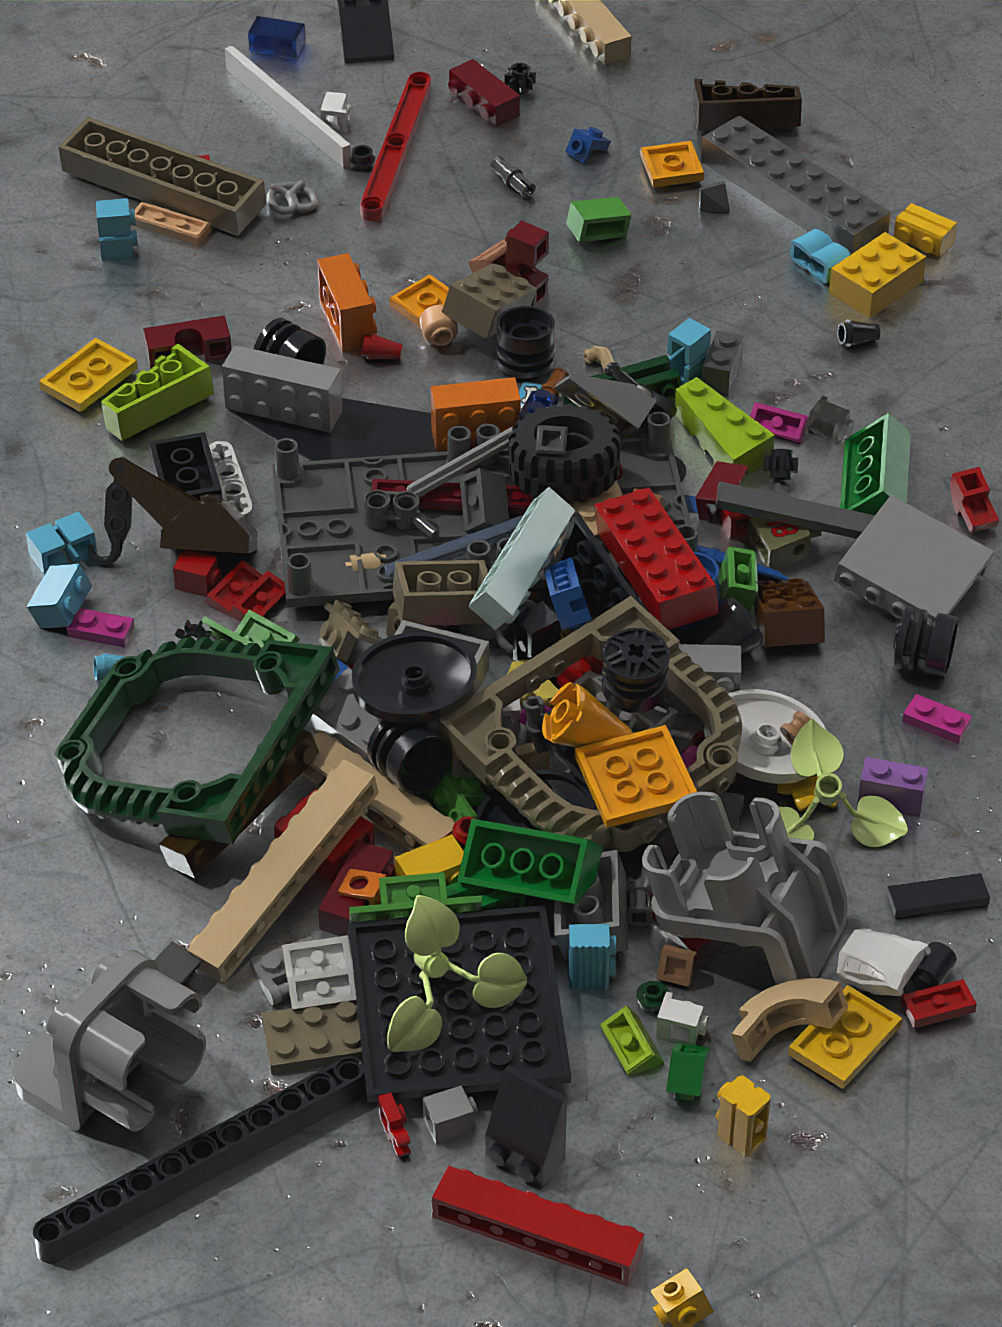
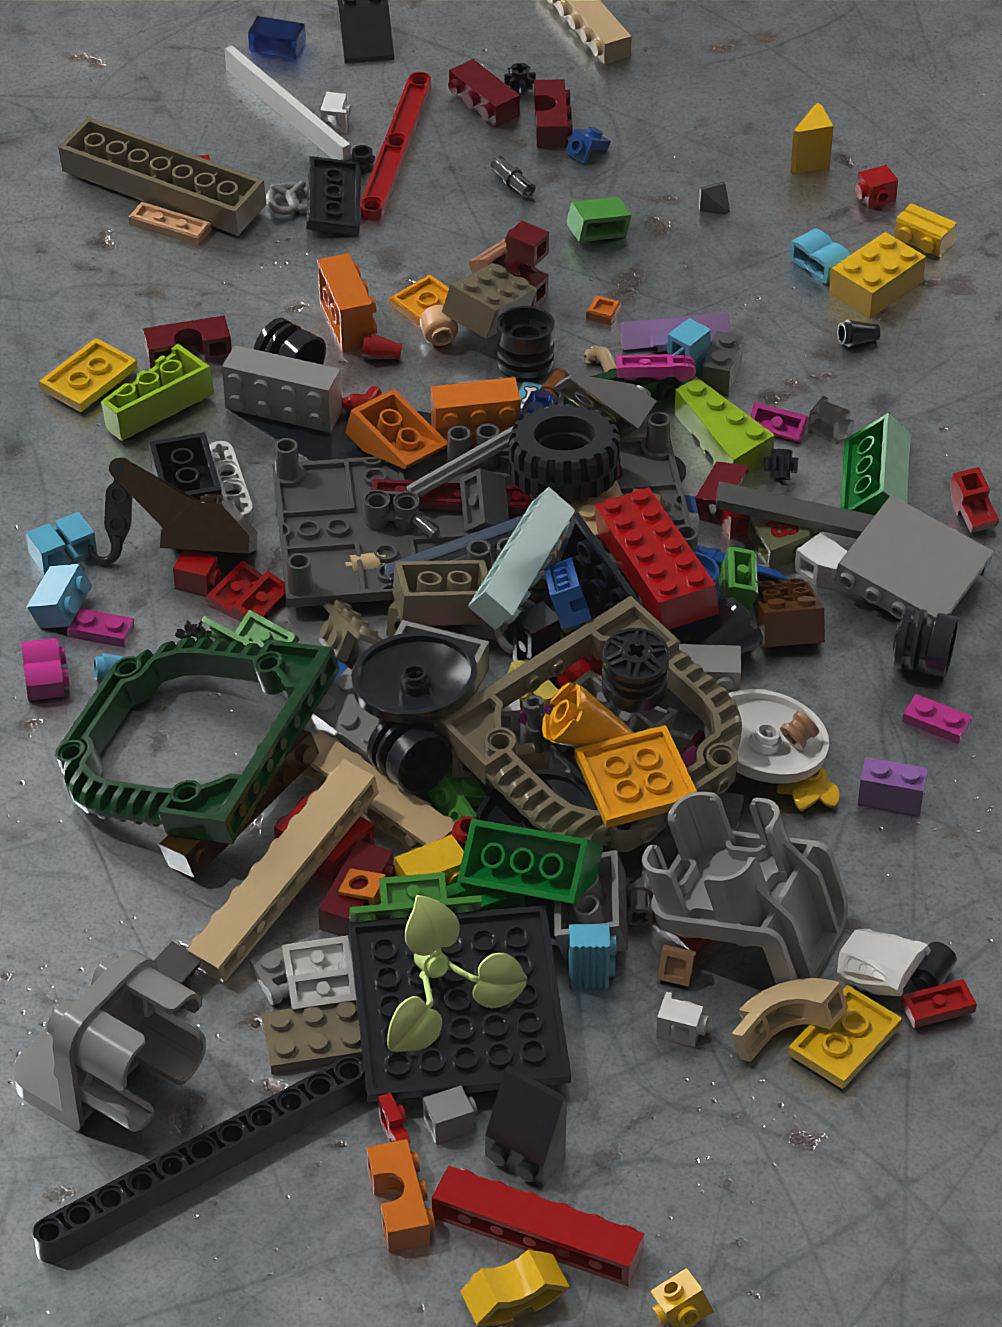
(43, 669): none -> dark pink brick
(115, 230): medium azure piece -> none
(333, 195): none -> black tile
(356, 400): none -> red arm
(393, 431): none -> orange slope
(394, 1171): none -> orange arch
(511, 1288): none -> yellow brick
(551, 440): dark grey slope -> none
(552, 113): none -> dark red arch
(603, 310): none -> orange tile
(631, 1041): lime slope -> none
(649, 1002): dark green plate -> none
(655, 331): none -> lavender bracket
(655, 366): none -> dark pink hinge
(661, 405): black piece -> none
(672, 164): light orange plate -> none
(687, 1070): green slope -> none
(743, 1115): yellow brick -> none
(763, 107): dark brown wedge -> none
(793, 184): flat silver brick -> none
(812, 142): none -> yellow slope
(818, 562): none -> white slope
(822, 754): yellowish green plant -> none
(876, 186): none -> red brick
(938, 895): black tile -> none

